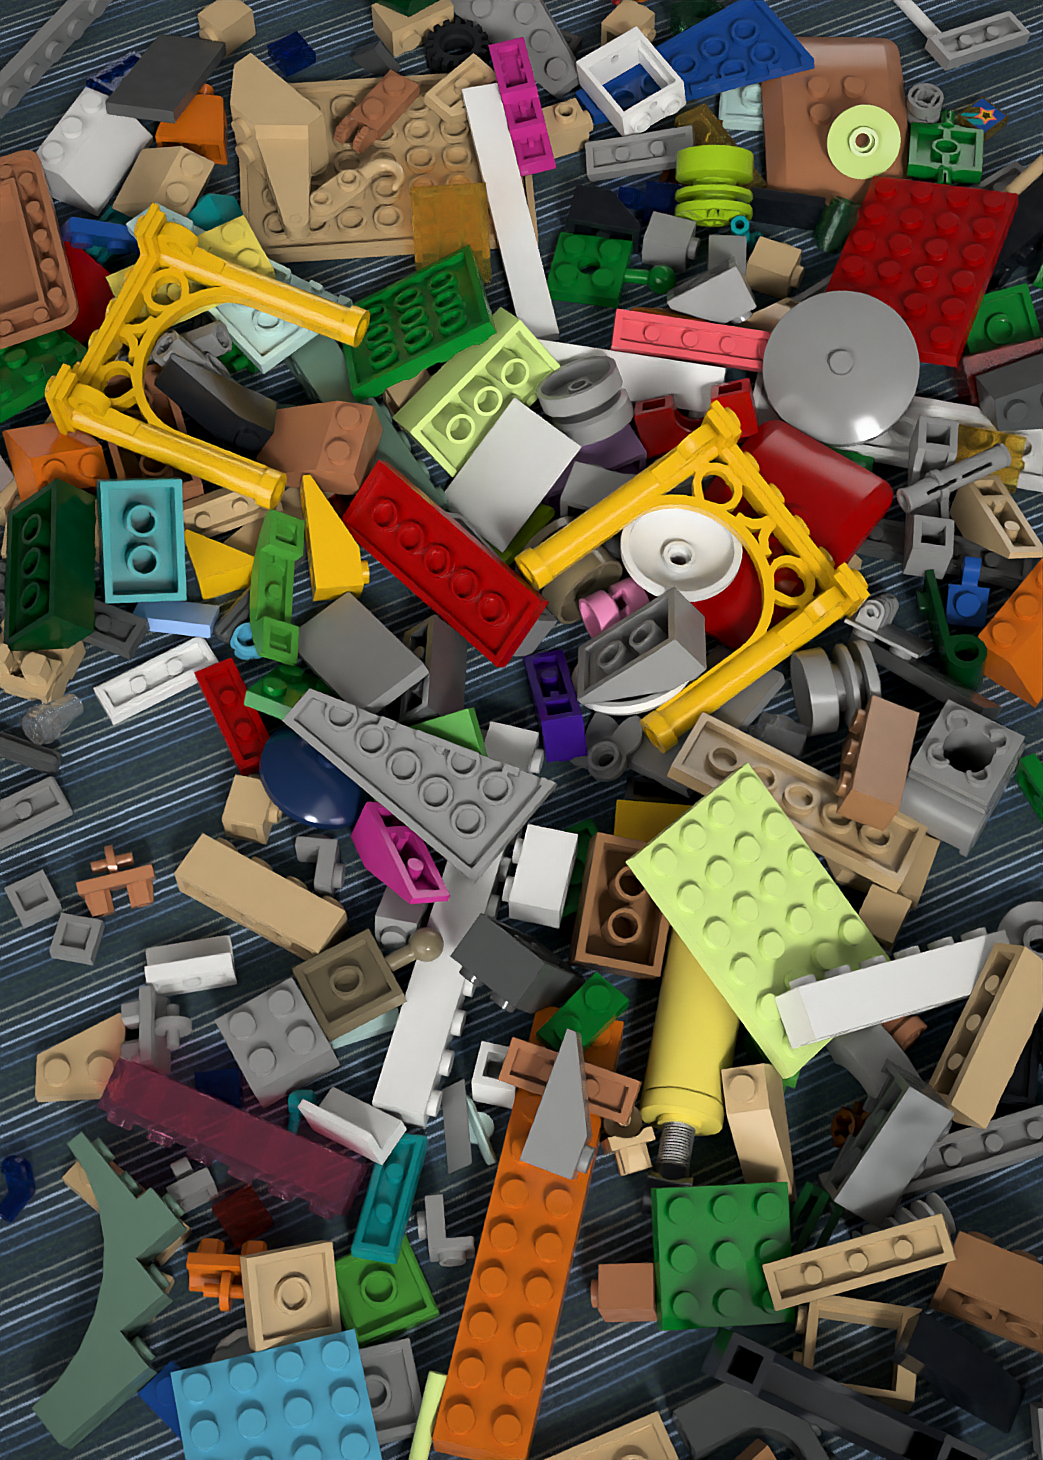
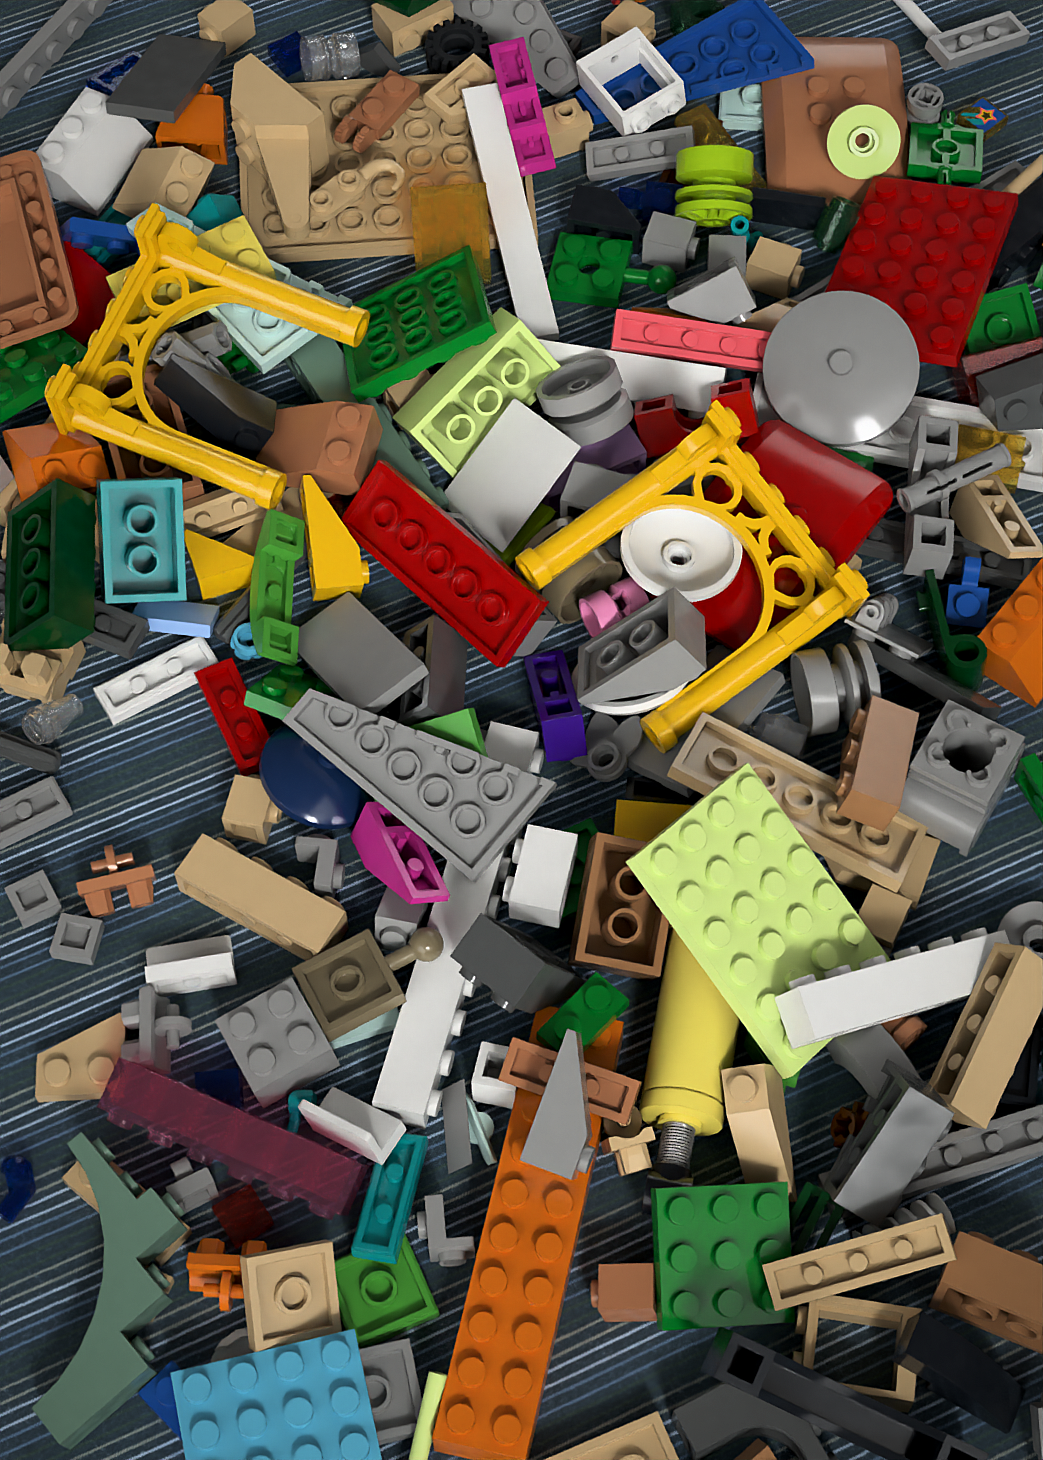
(326, 57): none -> clear wheel

